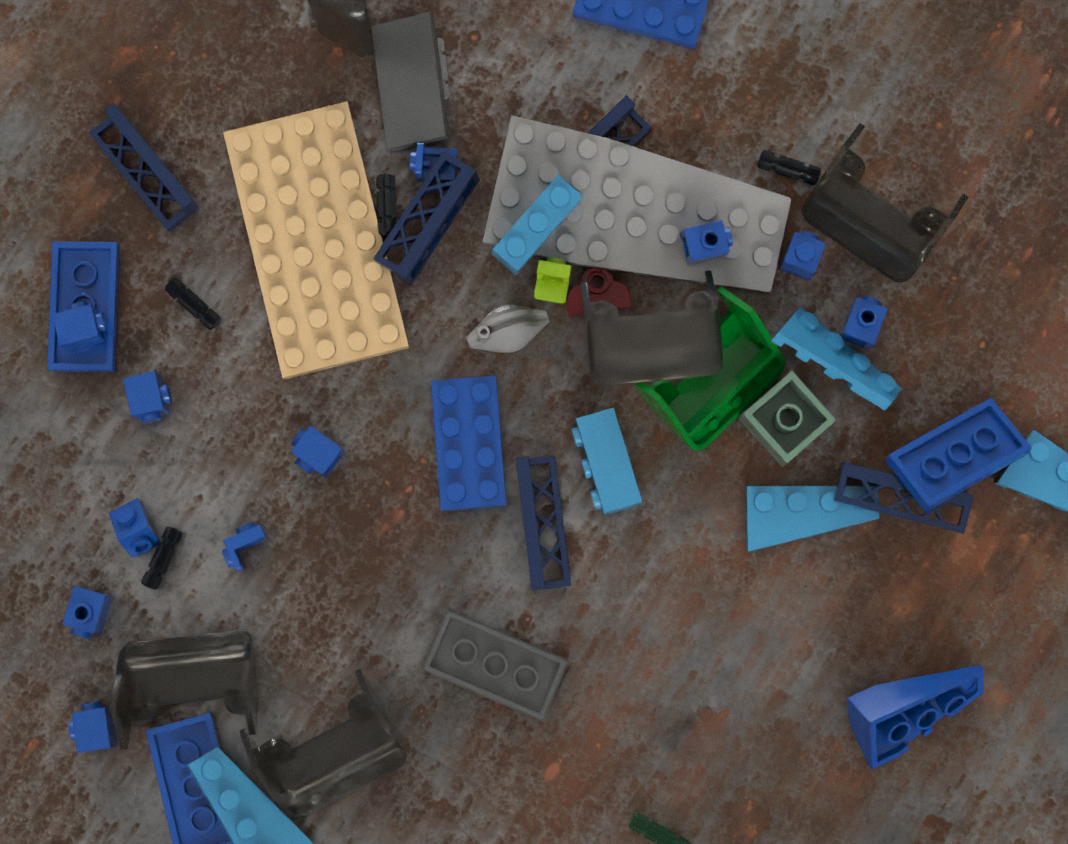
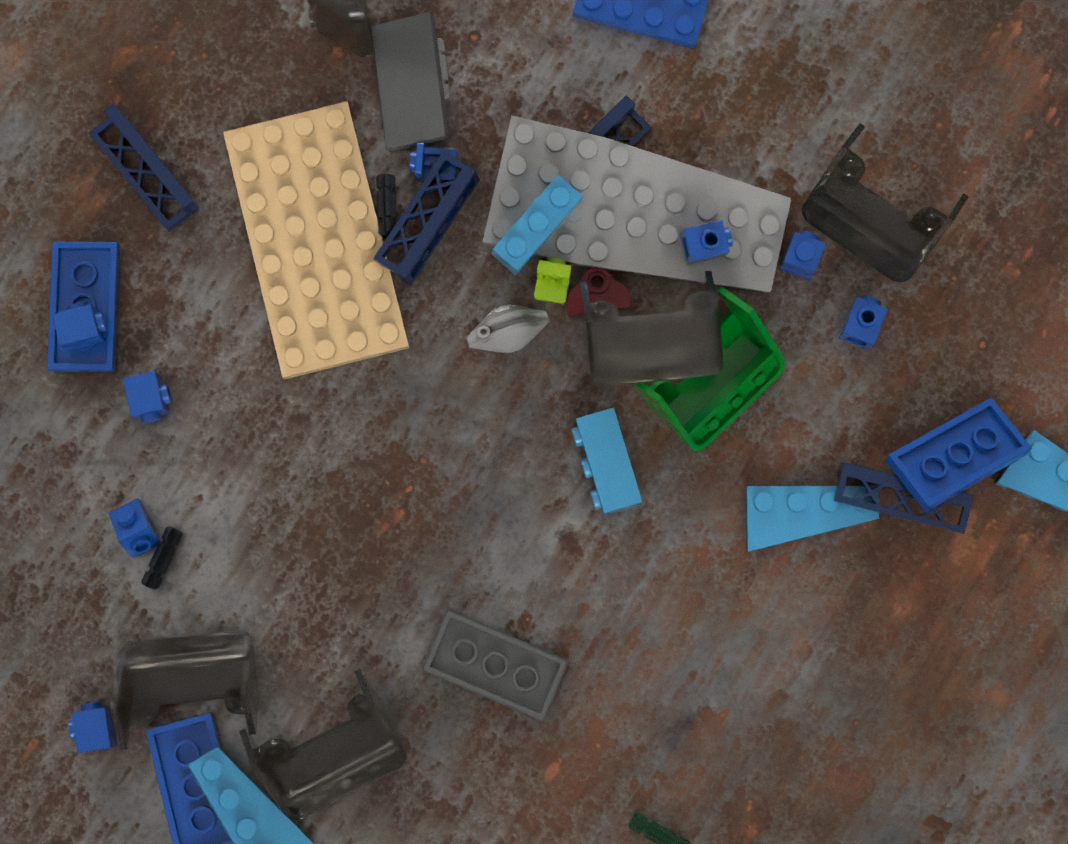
(87, 612): blue brick -> none
(192, 303): black axle -> none
(246, 537): blue bracket -> none
(316, 451): blue brick -> none
(468, 443): blue plate -> none
(530, 522): dark blue fence -> none
(787, 419): sand green brick -> none
(789, 167): black axle -> none
(838, 359): dark azure wing -> none
(900, 710): blue wedge -> none

